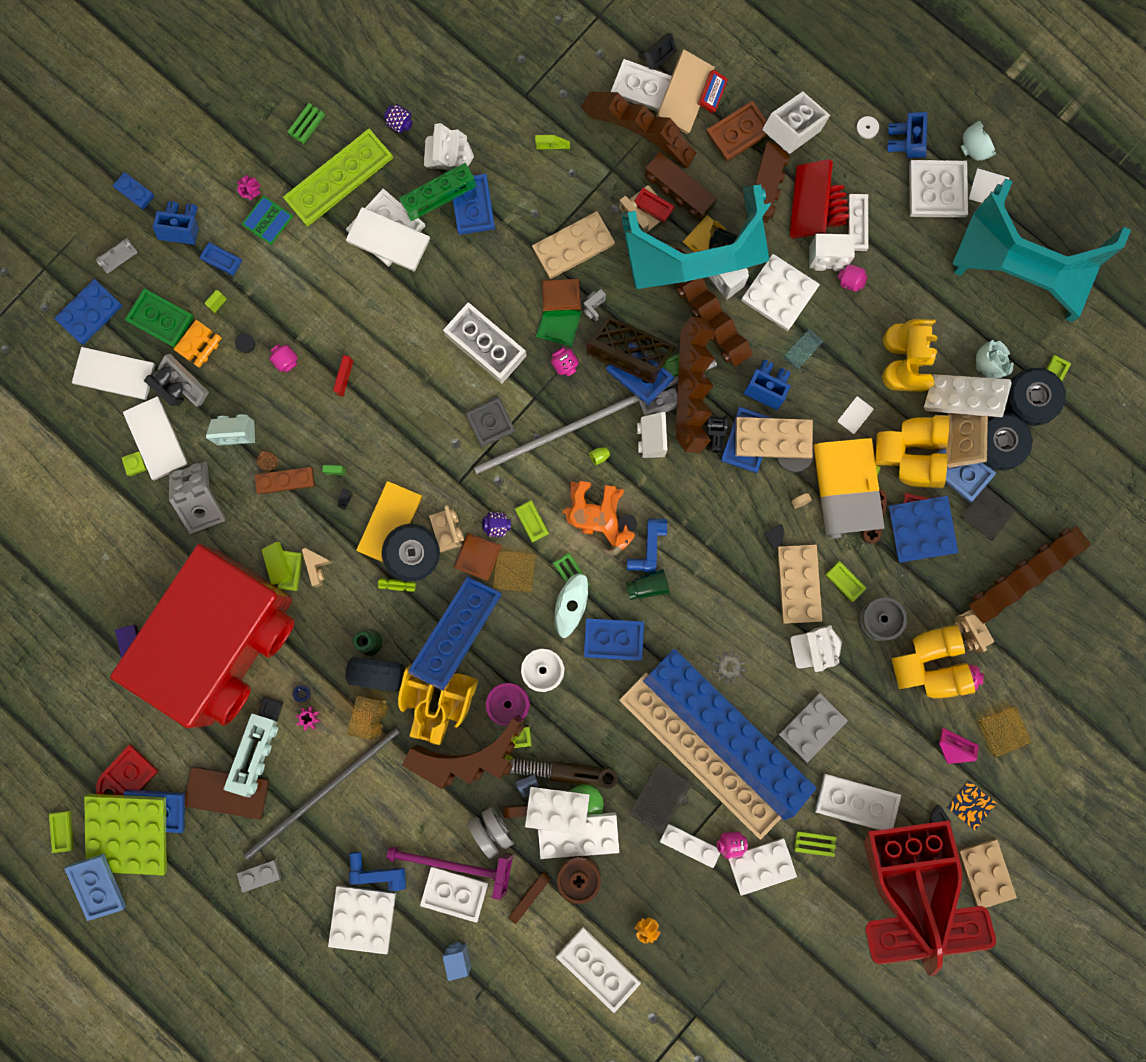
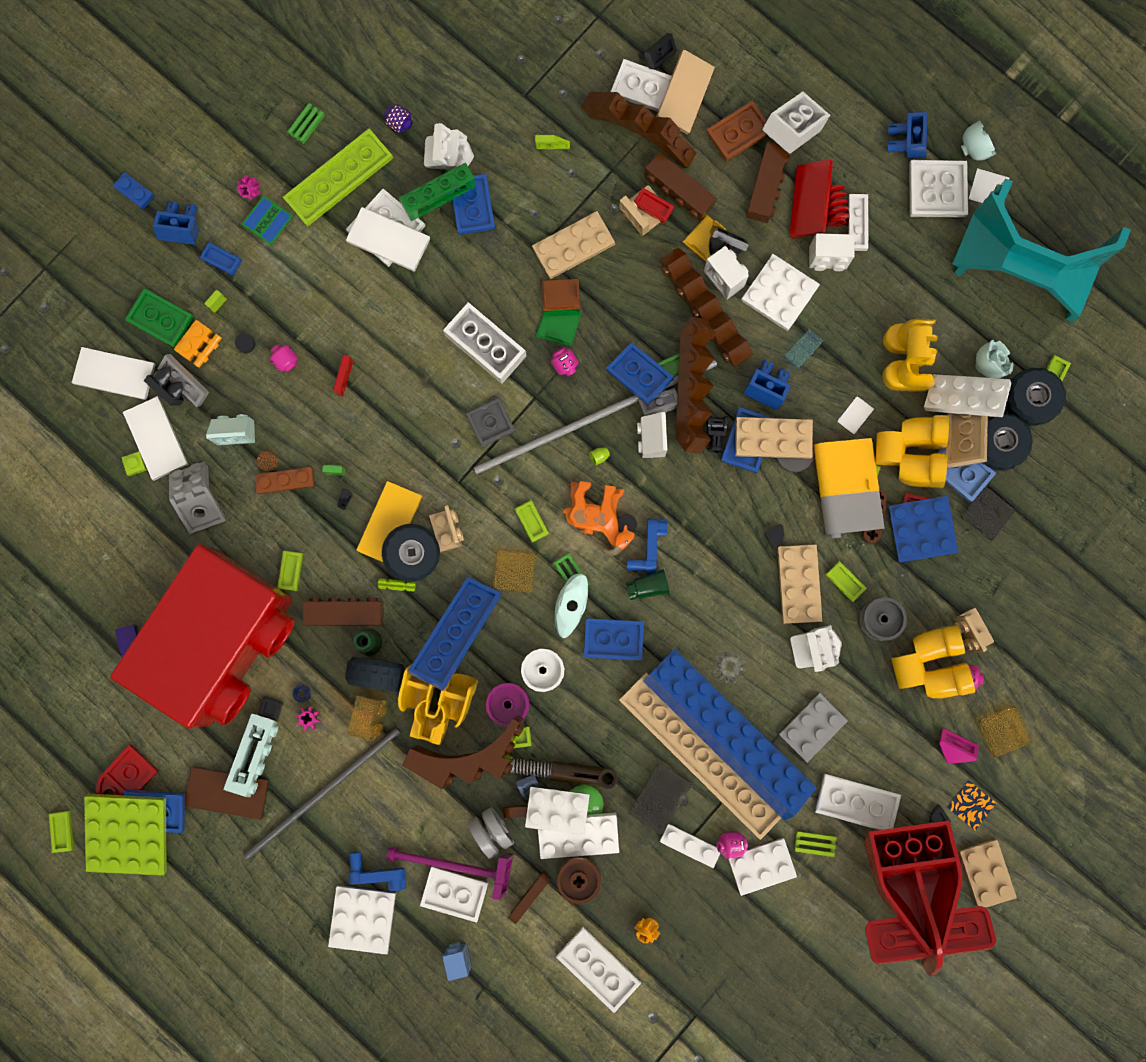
(88, 311): blue plate -> none
(95, 887): medium blue plate -> none
(116, 255): light grey hinge -> none
(259, 876): light grey plate -> none
(275, 563): lime tile -> none
(312, 562): tan slope -> none
(343, 613): none -> reddish brown brick
(477, 556): dark orange piece -> none
(496, 524): dark purple head -> none
(593, 302): light grey bracket -> none
(623, 359): dark brown fence -> none
(659, 264): teal panel -> none
(712, 91): tile -> none
(801, 500): tan tile -> none
(852, 278): dark pink head -> none
(863, 131): white wheel -> none
(1029, 573): reddish brown brick -> none

